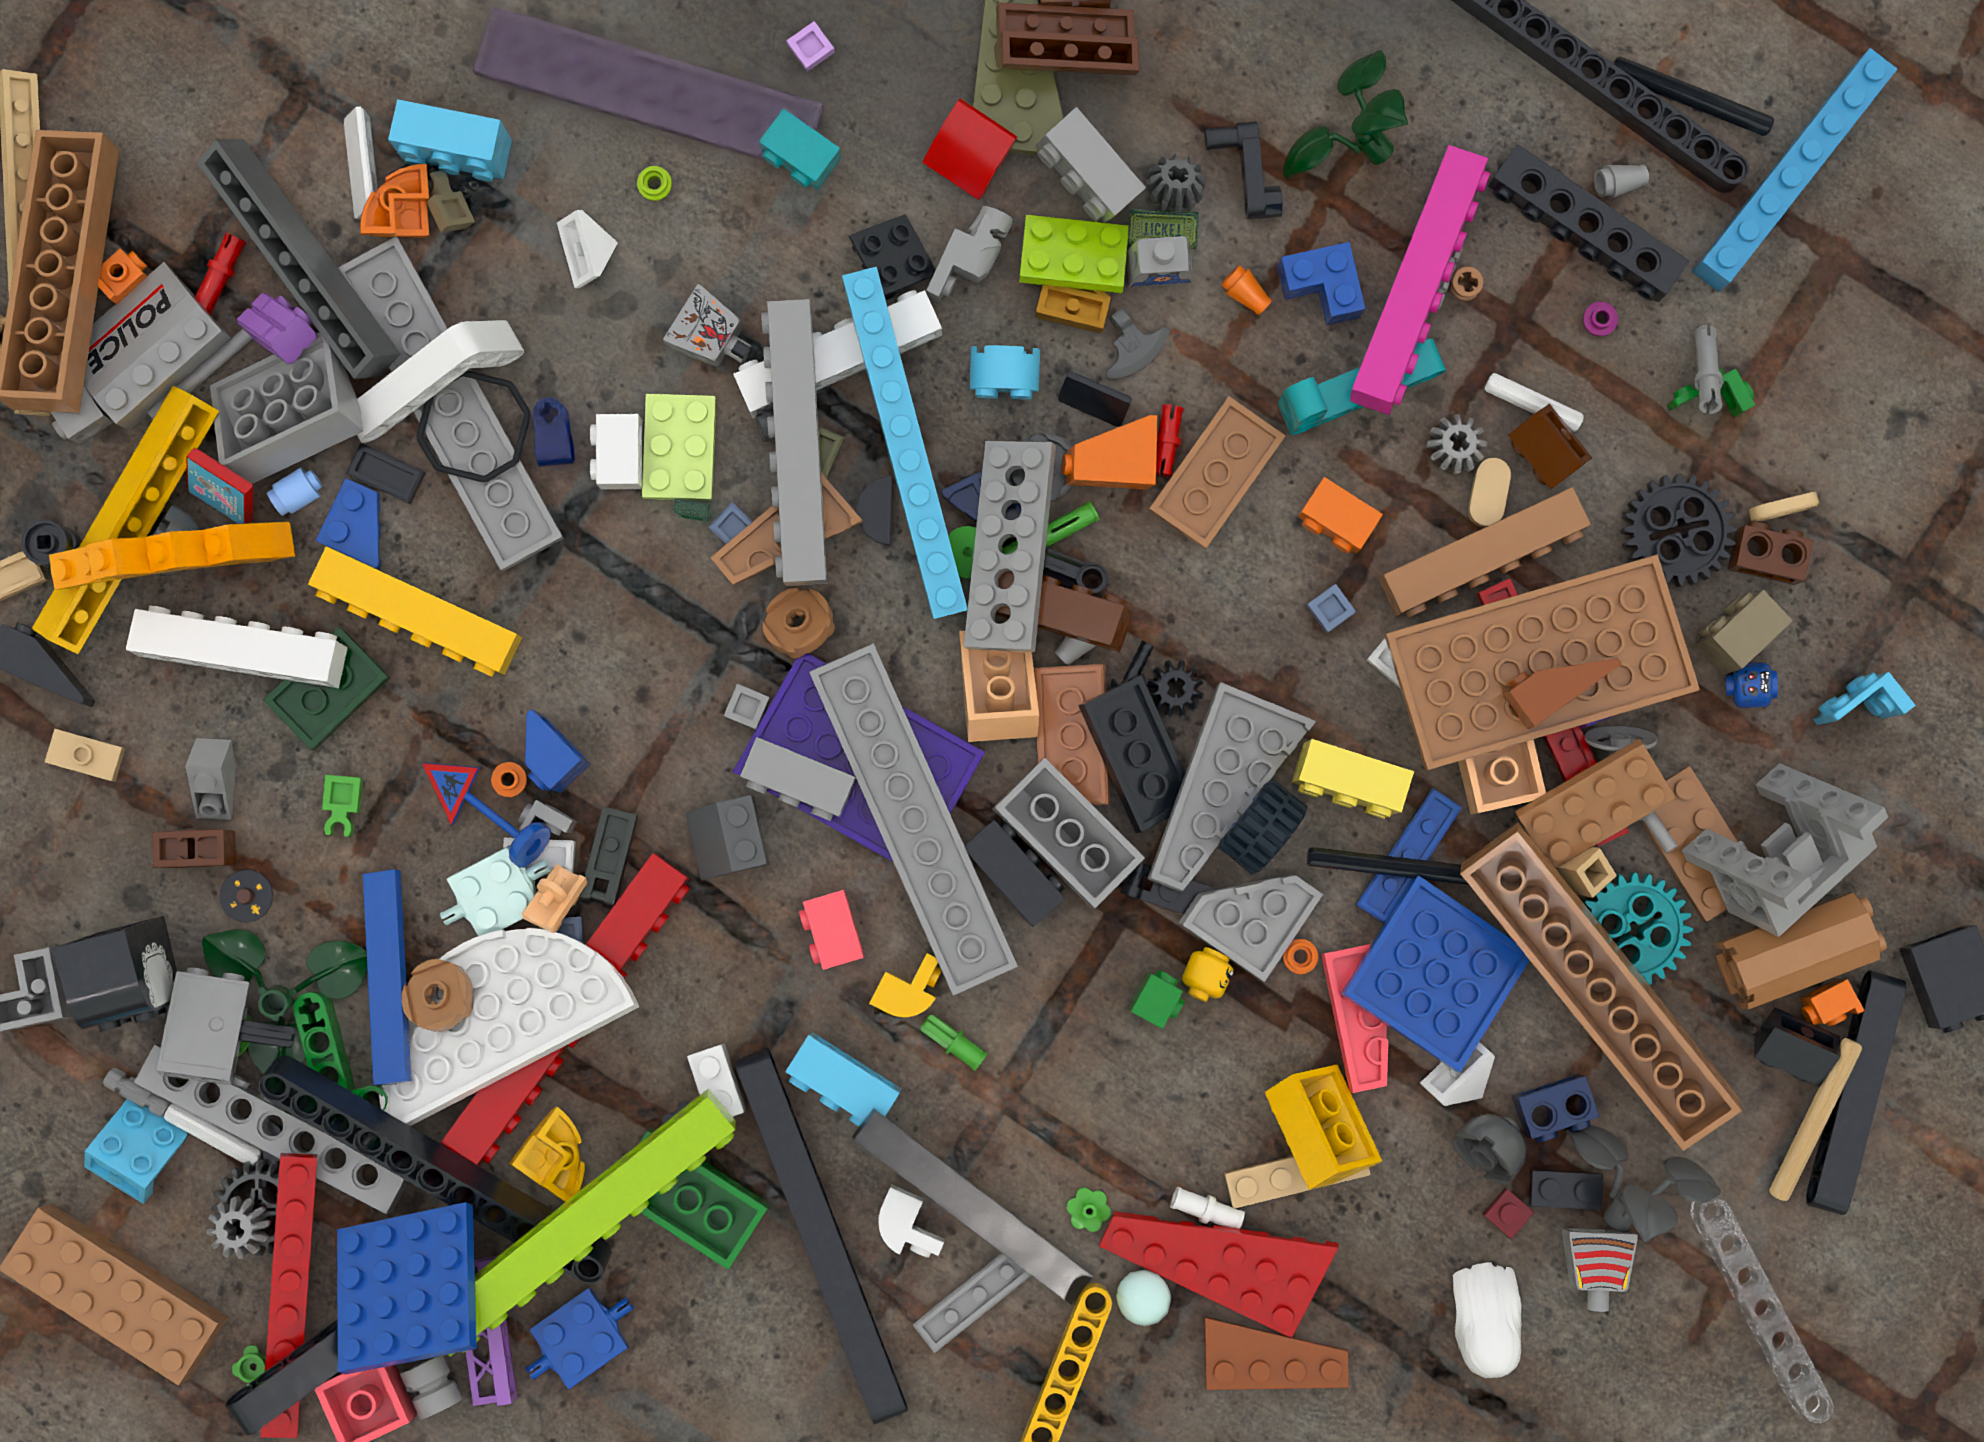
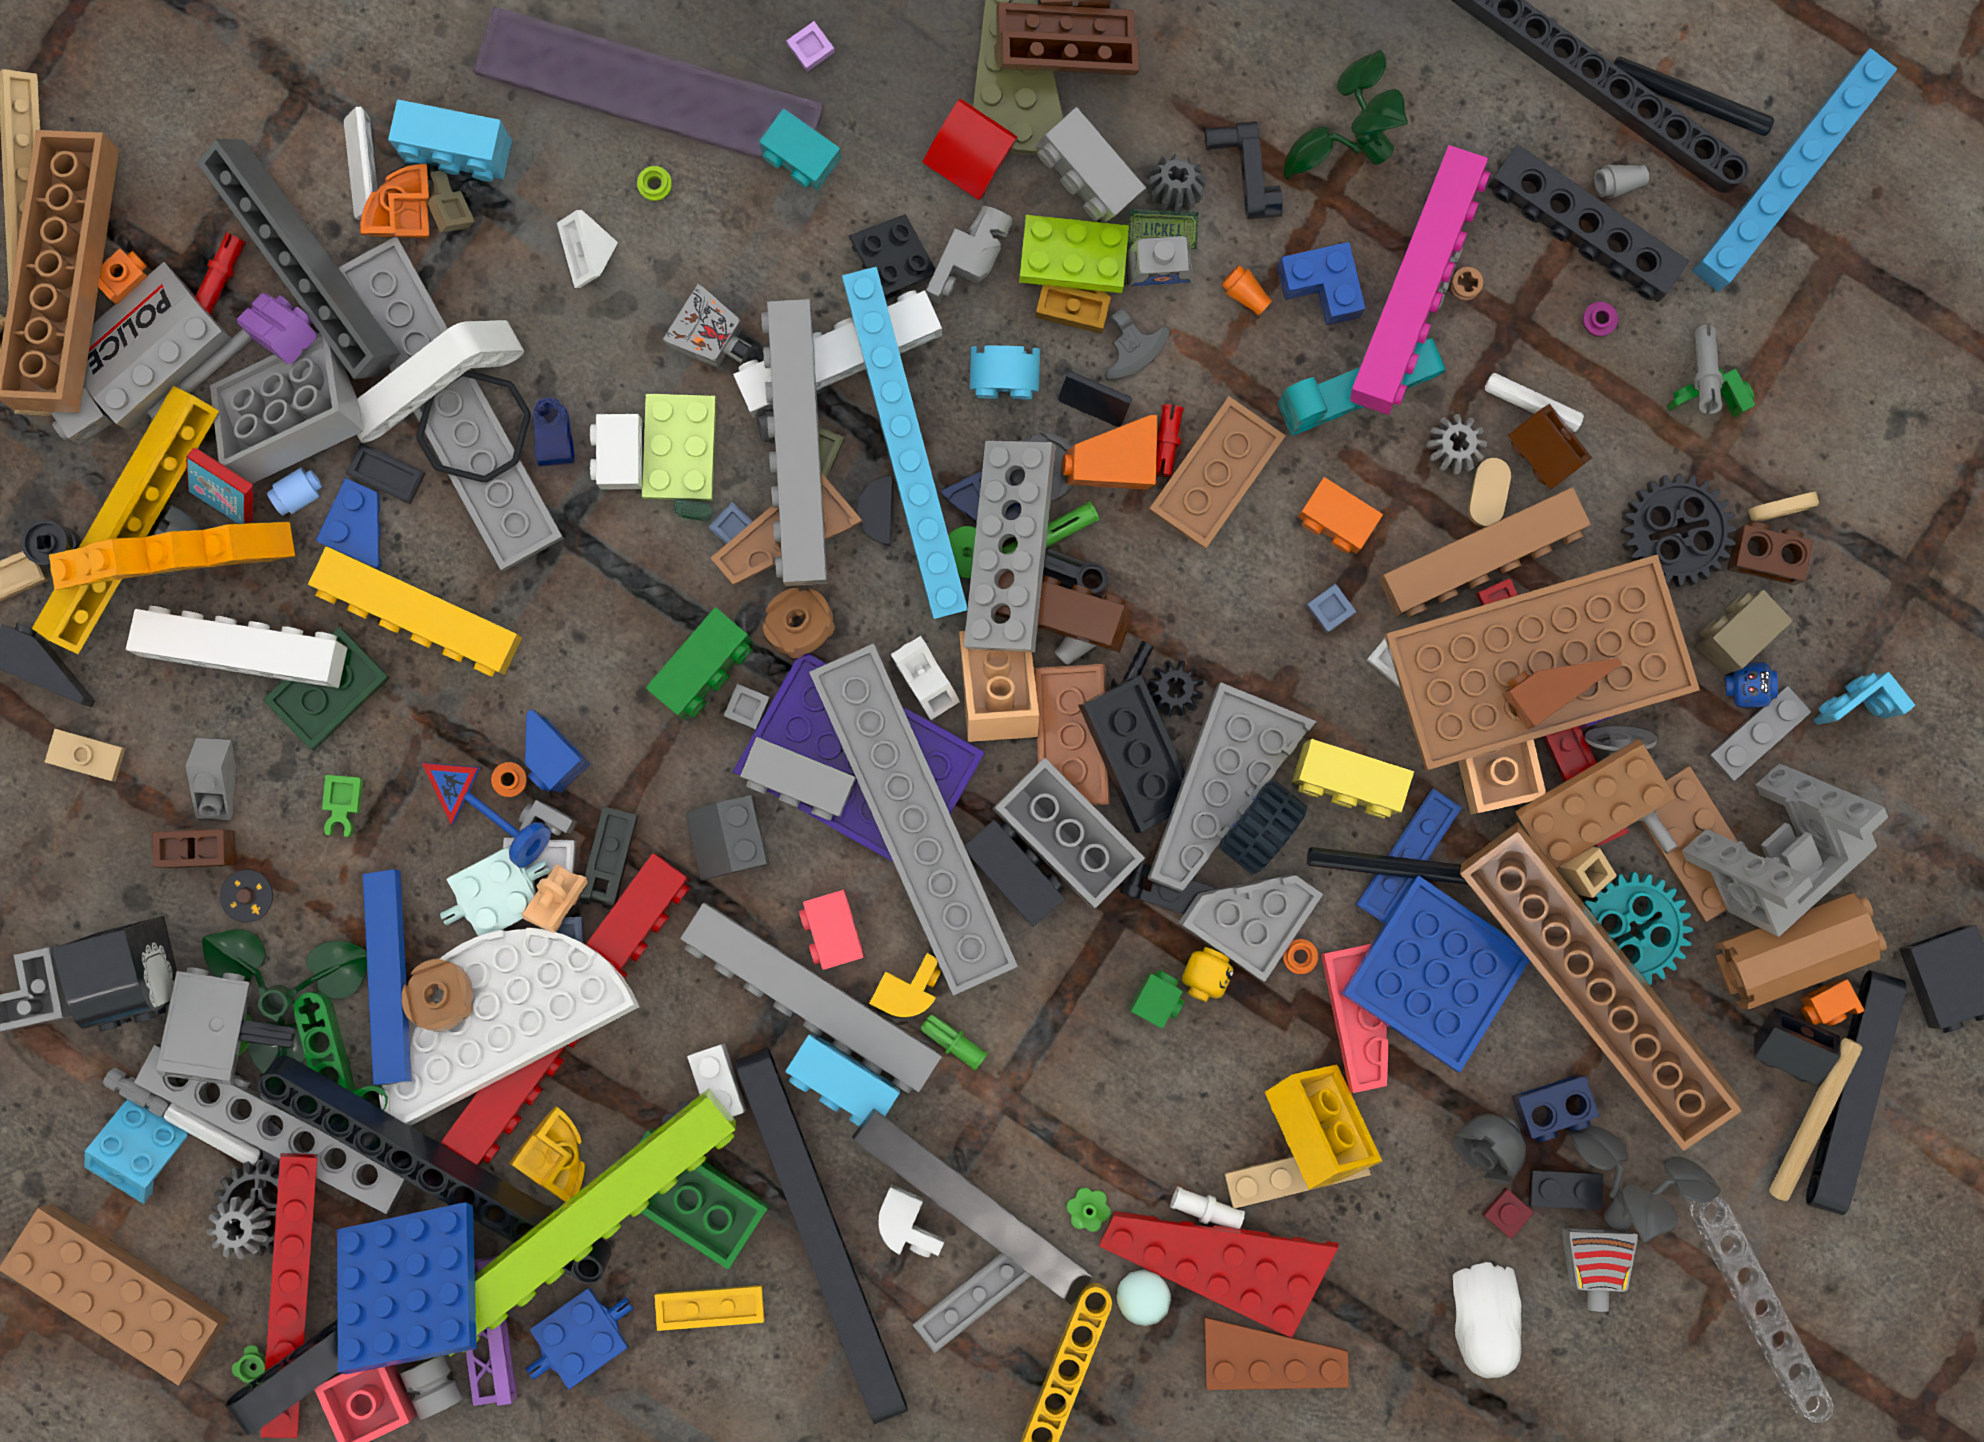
(701, 665): none -> green brick
(709, 1307): none -> yellow plate
(811, 997): none -> light grey brick
(925, 678): none -> white brick
(1463, 1086): white slope -> none
(1759, 734): none -> light grey plate

